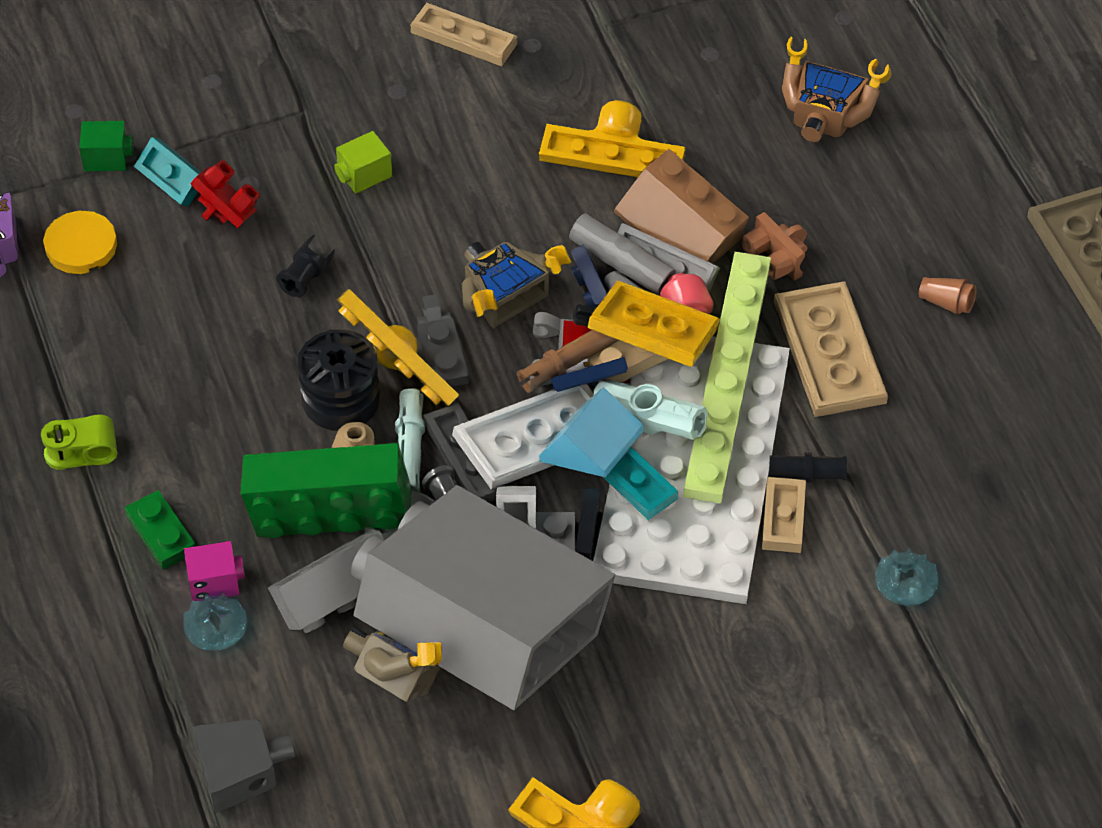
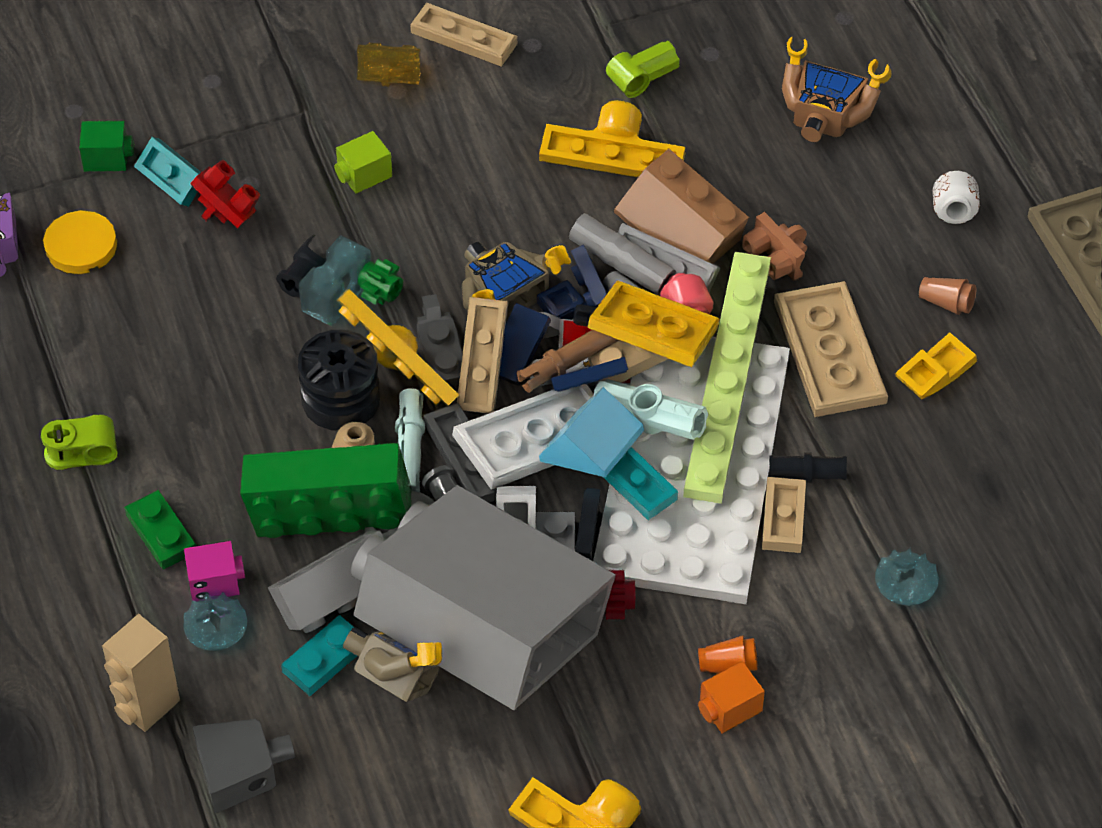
(141, 673): none -> tan brick
(320, 657): none -> teal plate
(324, 284): none -> clear light blue brick
(380, 281): none -> green gear
(388, 64): none -> clear yellow hips
(482, 355): none -> tan tile
(521, 340): none -> dark blue tile
(560, 300): none -> dark blue tile
(621, 596): none -> dark red gear
(635, 72): none -> lime piece
(728, 653): none -> orange cone
(731, 697): none -> orange brick
(937, 368): none -> yellow slope
(956, 197): none -> white head

